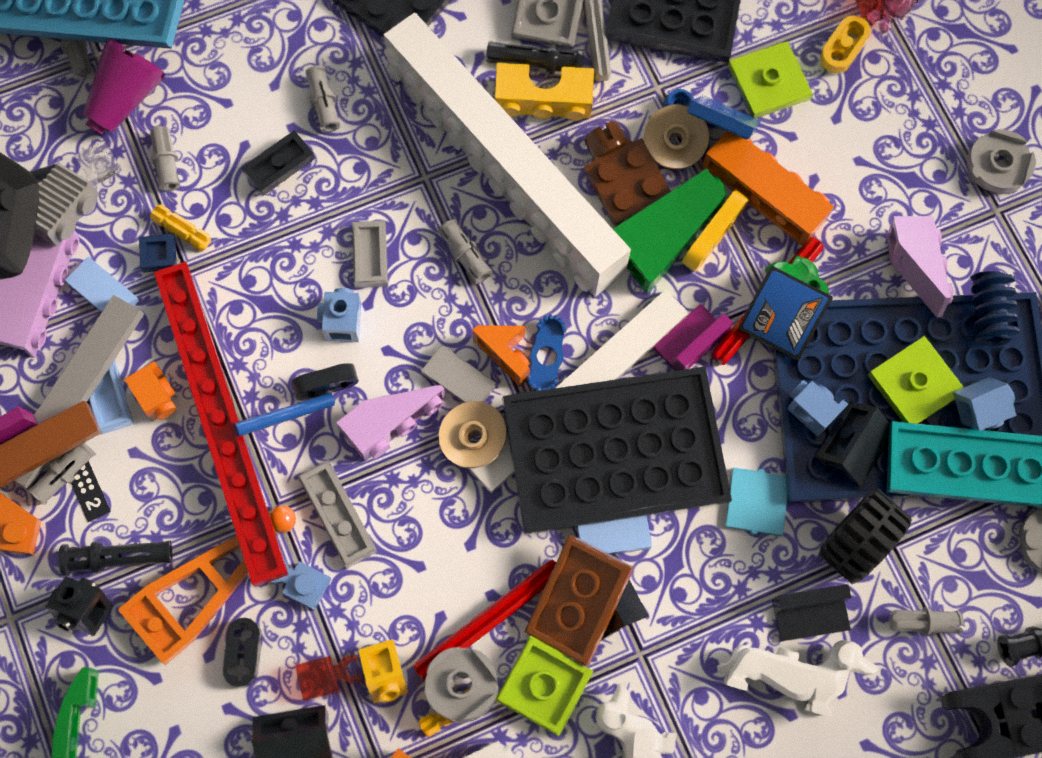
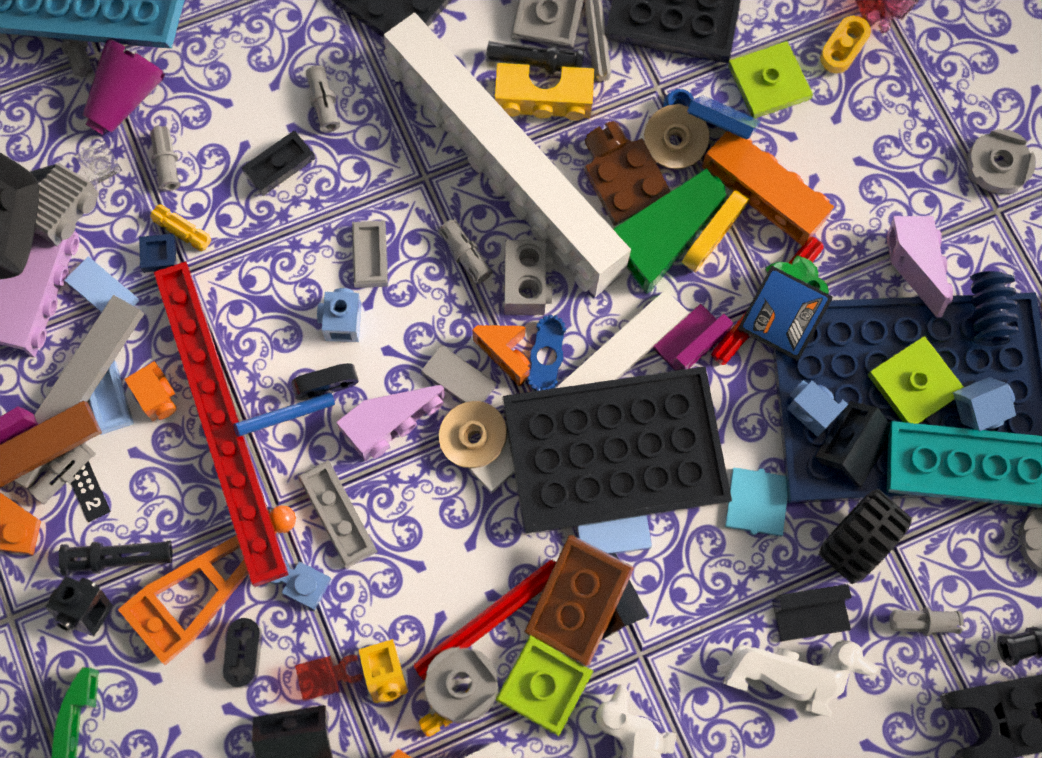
(522, 277): none -> light grey brick

